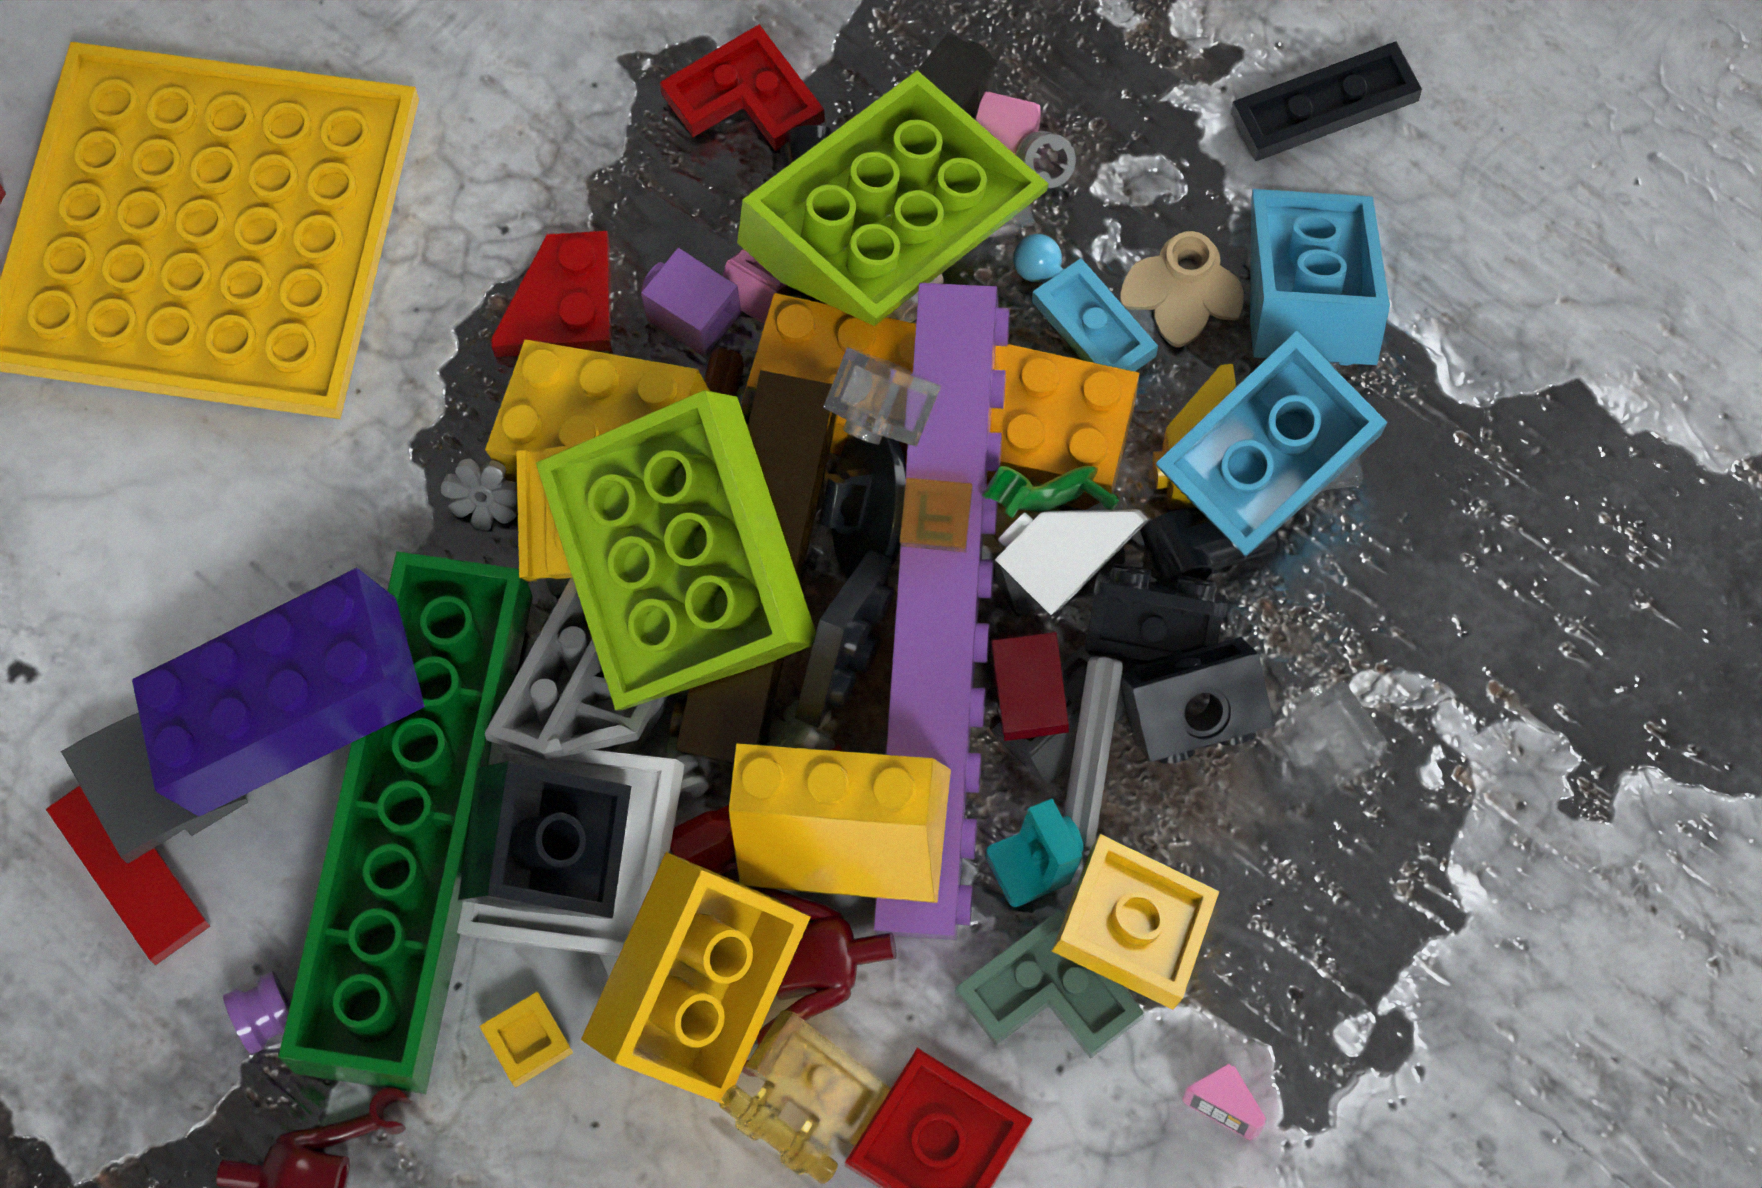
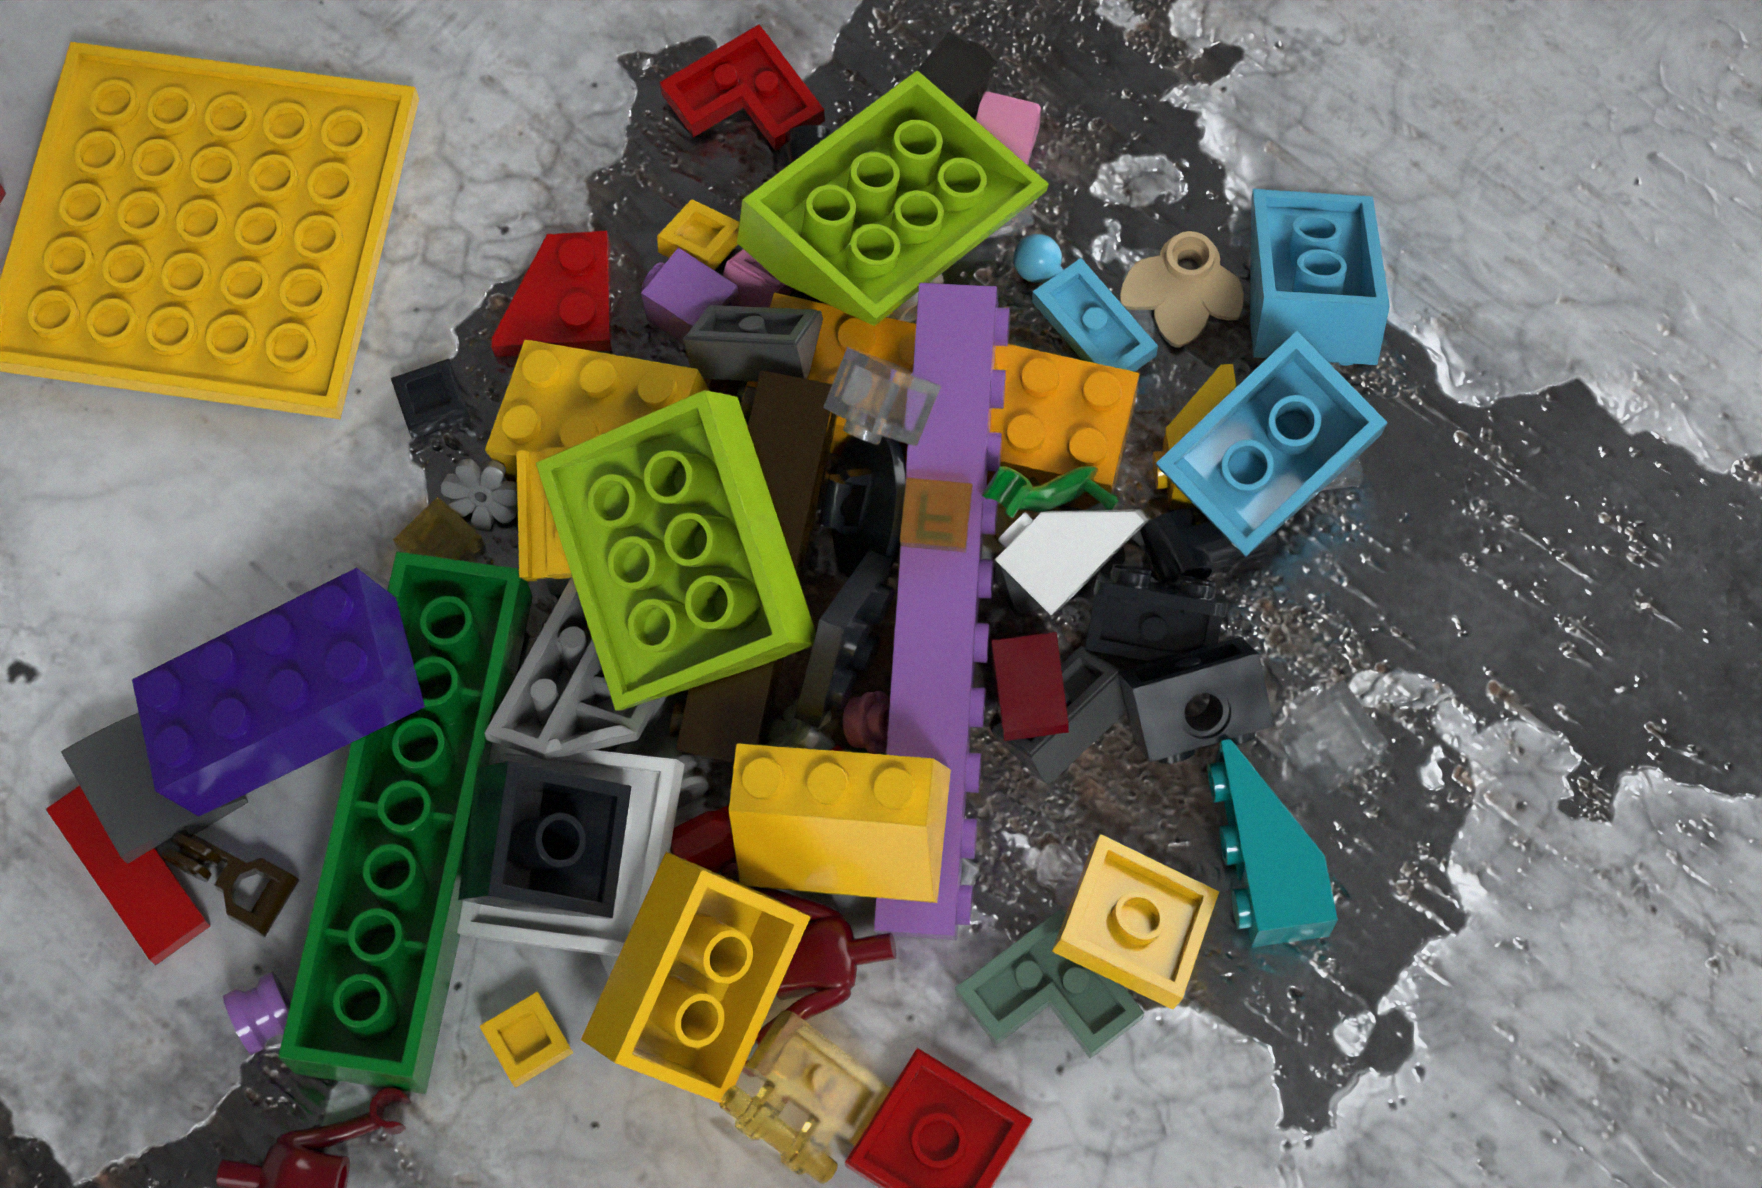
(196, 852): none -> dark brown piece
(430, 398): none -> black tile
(439, 534): none -> clear yellow tile
(700, 233): none -> yellow plate
(744, 340): none -> dark grey slope
(867, 721): none -> bright pink plate
(1038, 857): teal bracket -> none
(1066, 156): light grey bush -> none
(1093, 745): light grey axle -> none
(1227, 1101): bright pink slope -> none
(1278, 866): none -> teal slope
(1326, 101): black plate -> none

